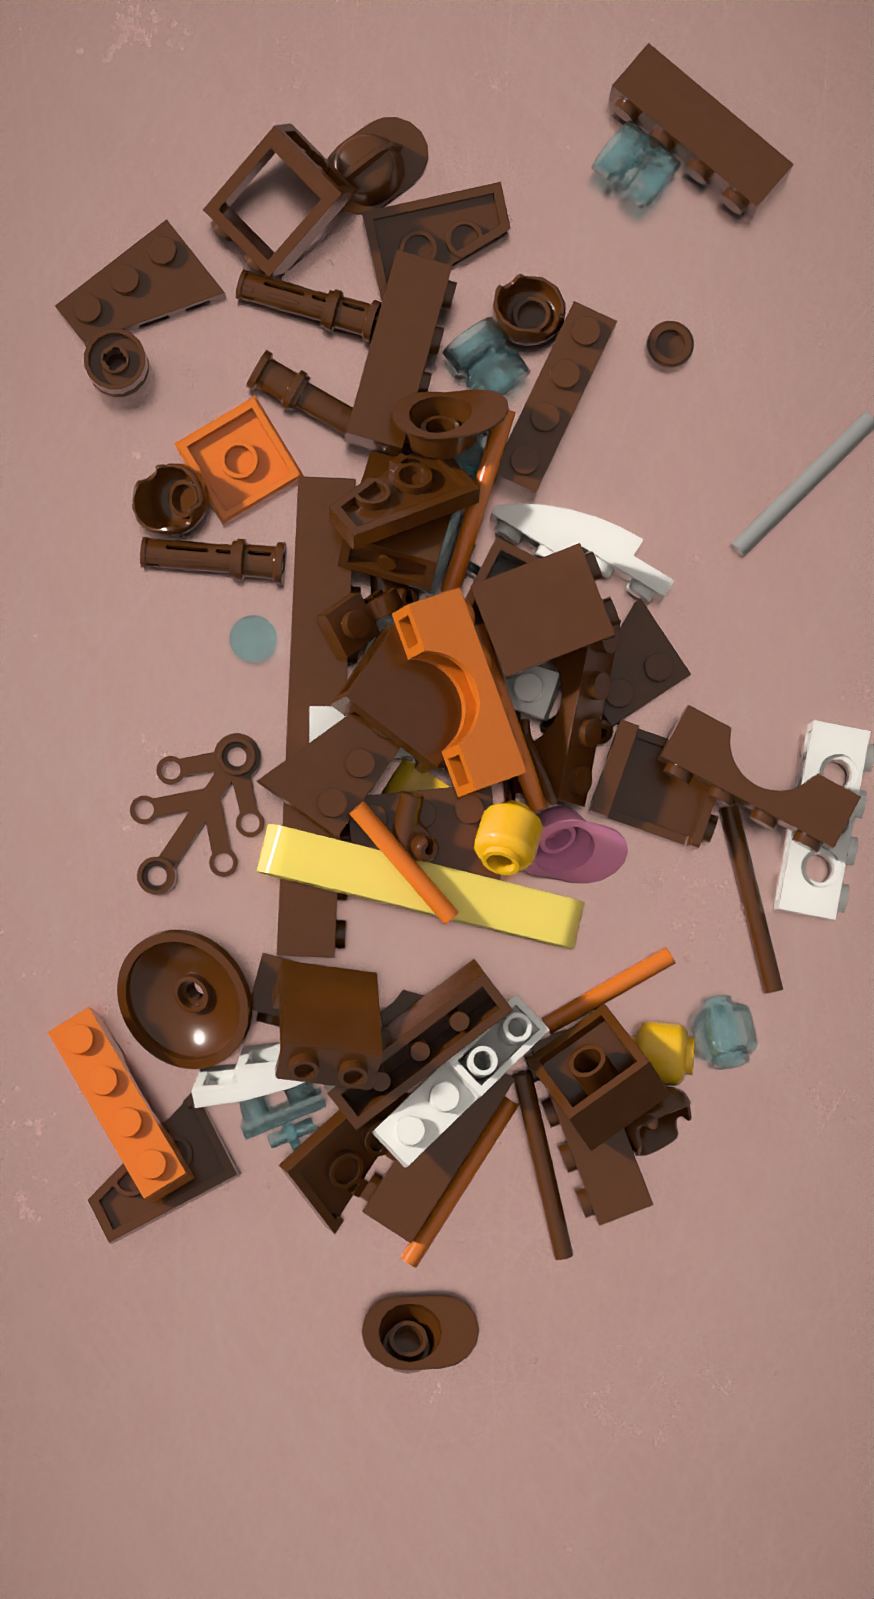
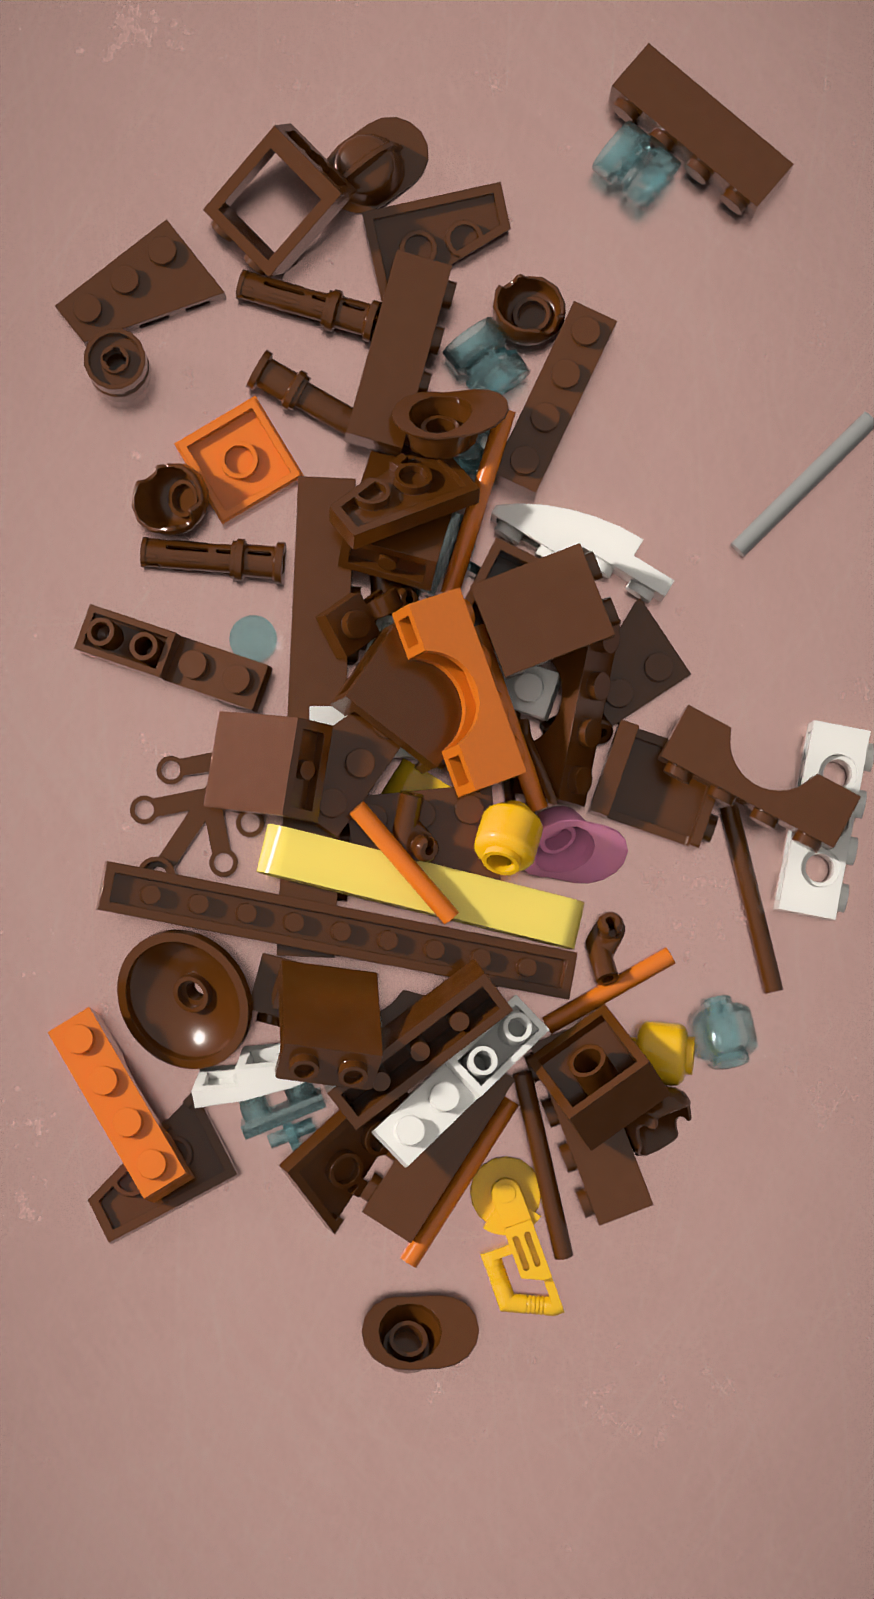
(173, 658): none -> reddish brown slope
(268, 765): none -> reddish brown panel
(332, 929): none -> reddish brown plate
(507, 1199): none -> yellow piece
(603, 944): none -> reddish brown arm
(669, 345): reddish brown tile -> none

